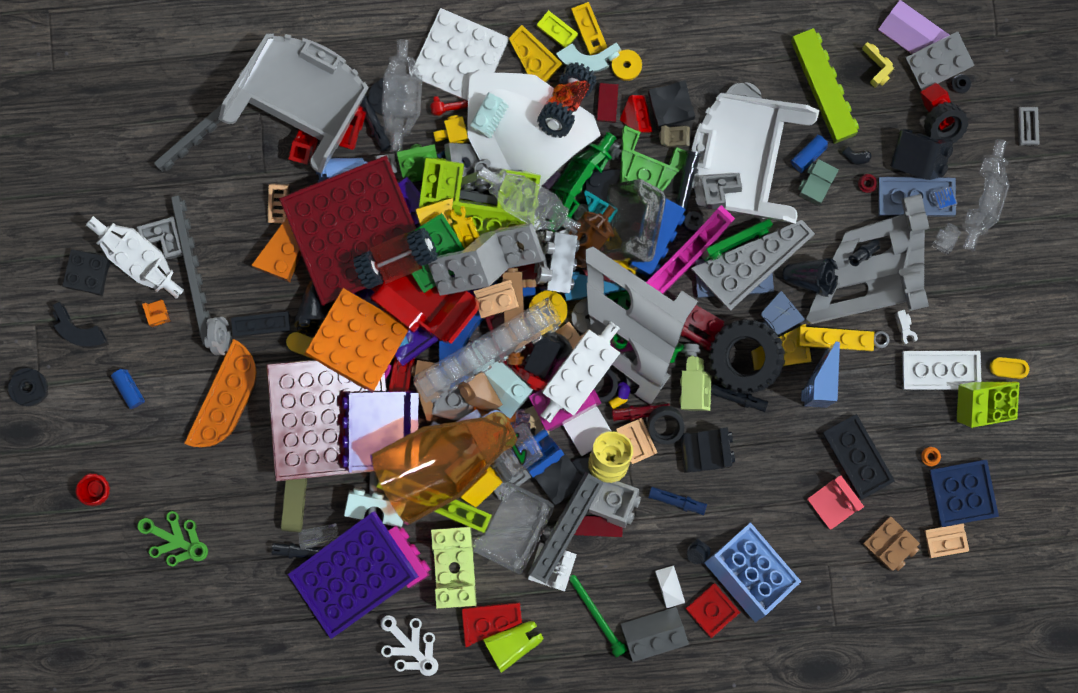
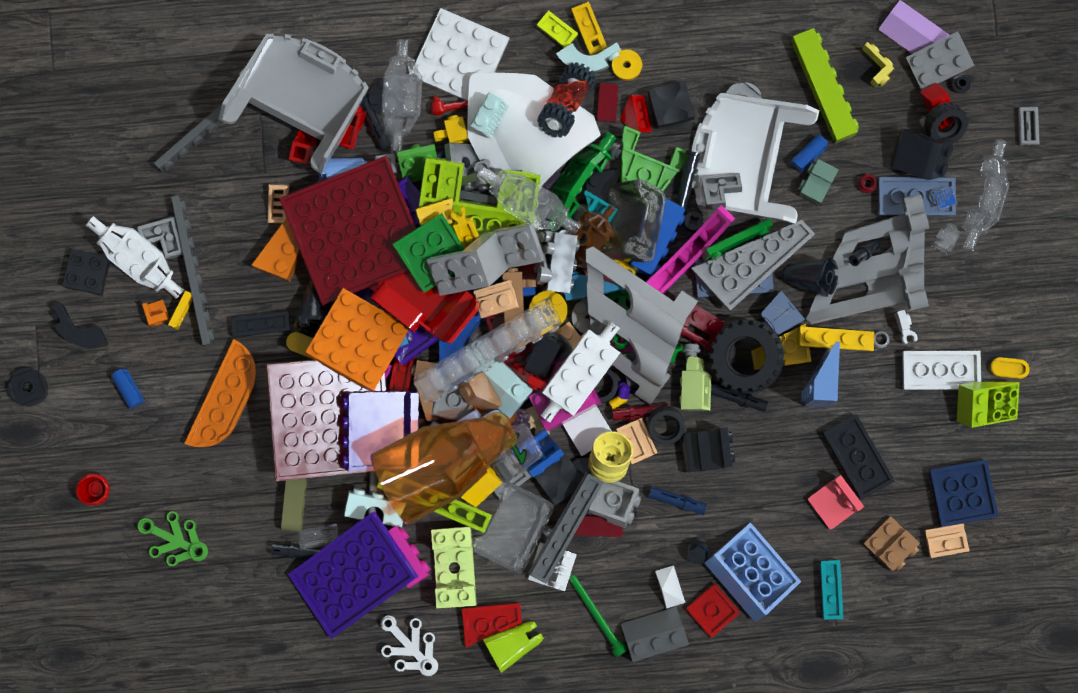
(181, 310): none -> yellow tile
(218, 337): light grey plate -> none
(395, 258): plate -> none
(515, 358): dark orange plate -> none
(534, 55): yellow wing -> none
(675, 136): dark tan bracket -> none
(831, 589): none -> teal plate
(857, 158): black arm -> none
(937, 456): orange plate -> none

